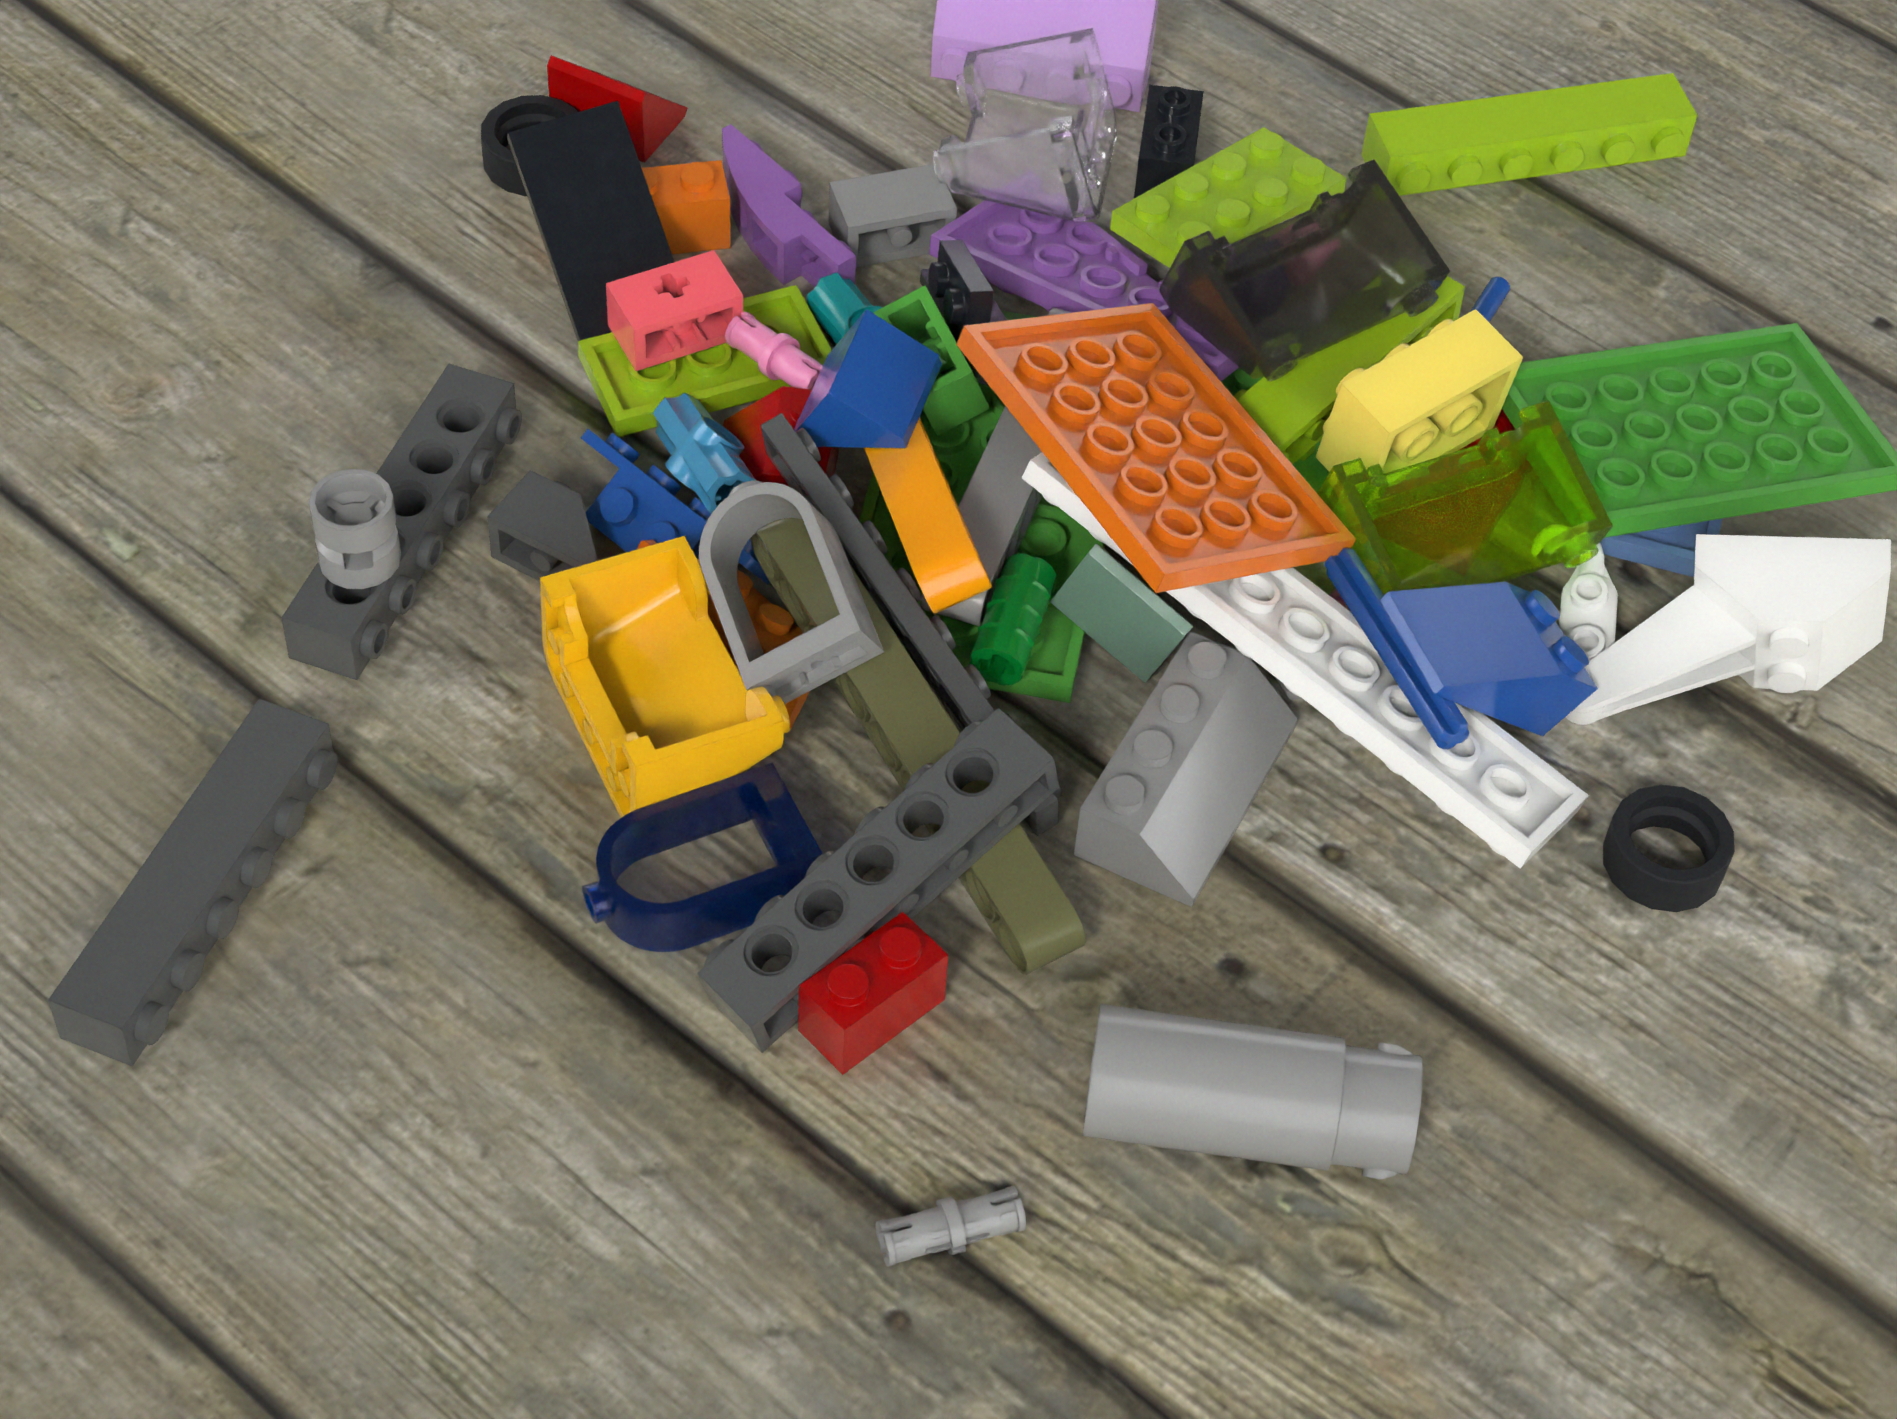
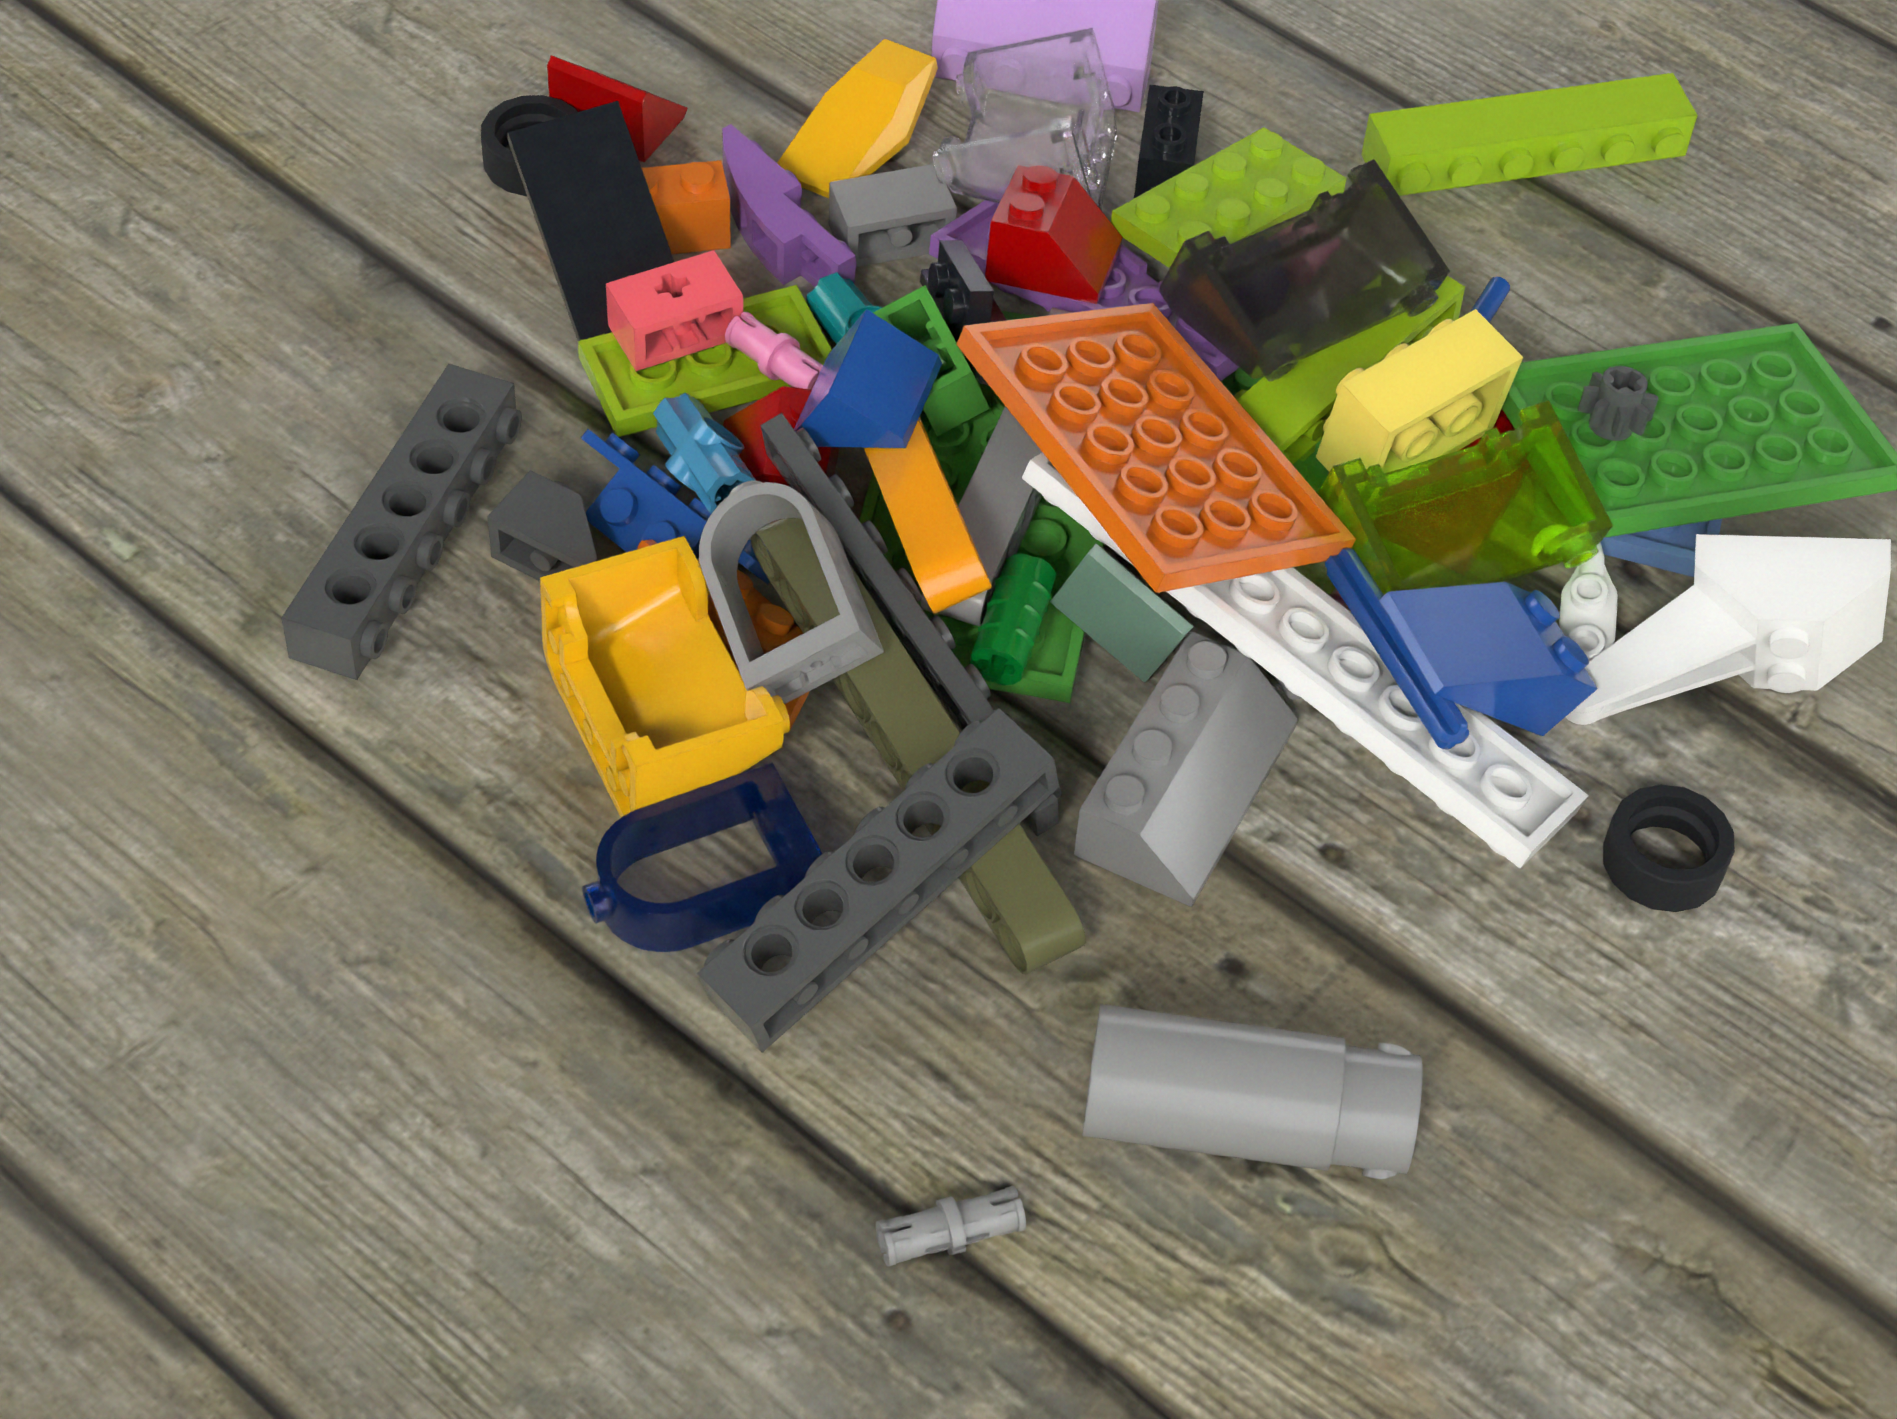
(194, 884): dark grey brick -> none
(355, 528): light grey wheel -> none
(862, 118): none -> yellow piece
(872, 992): red brick -> none
(1051, 237): none -> red slope
(1618, 403): none -> dark grey gear

